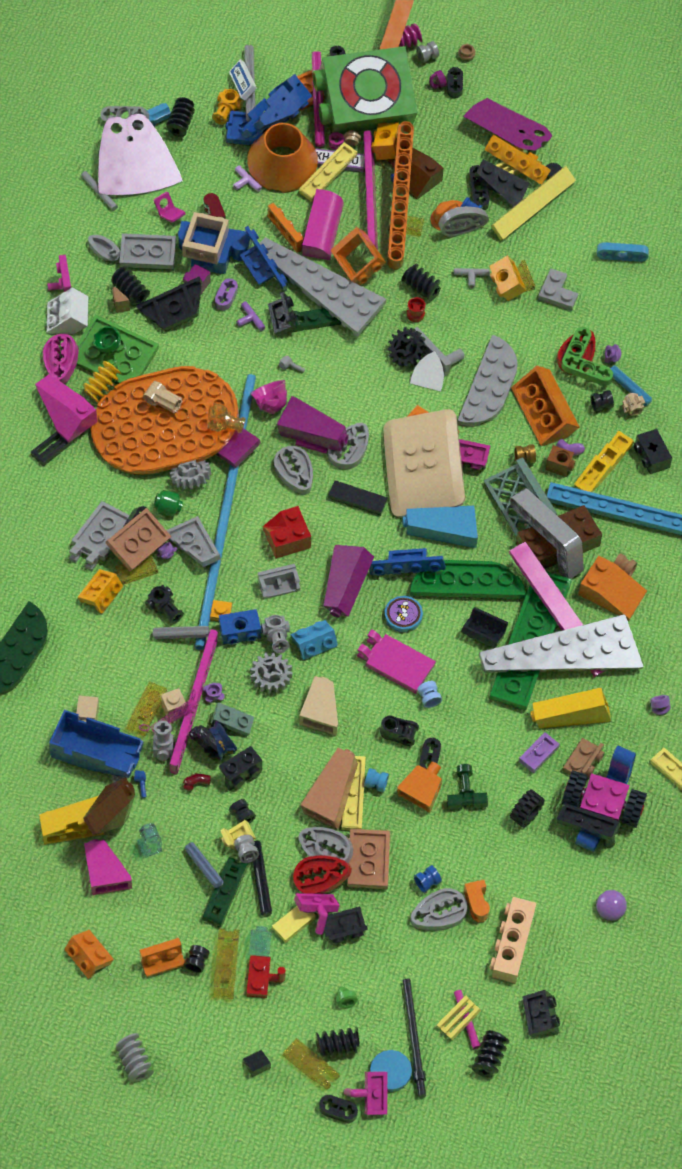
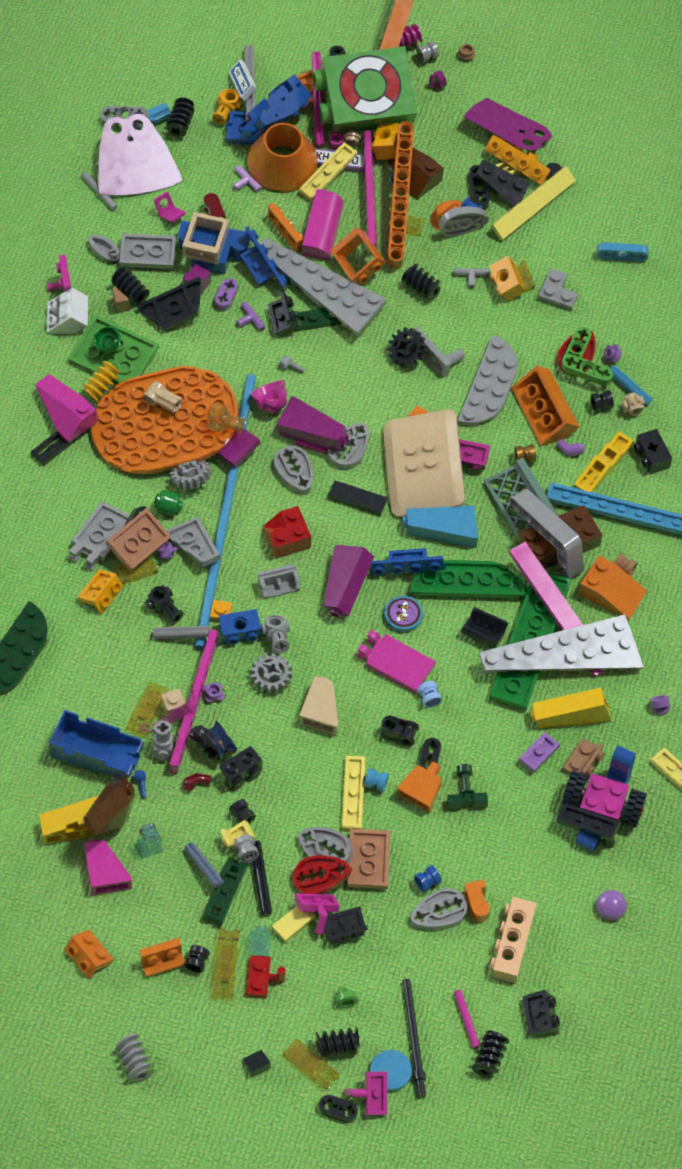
(68, 362): dark pink piece -> none
(87, 707): tan brick -> none
(232, 719): sand green plate -> none
(314, 639): dark azure bracket -> none
(331, 790): nougat slope -> none
(416, 309): red wheel -> none
(429, 372): white sticker -> none
(453, 1012): light yellow tile -> none
(455, 82): black beam -> none
(527, 808): black tyre -> none
(559, 454): dark orange brick -> none

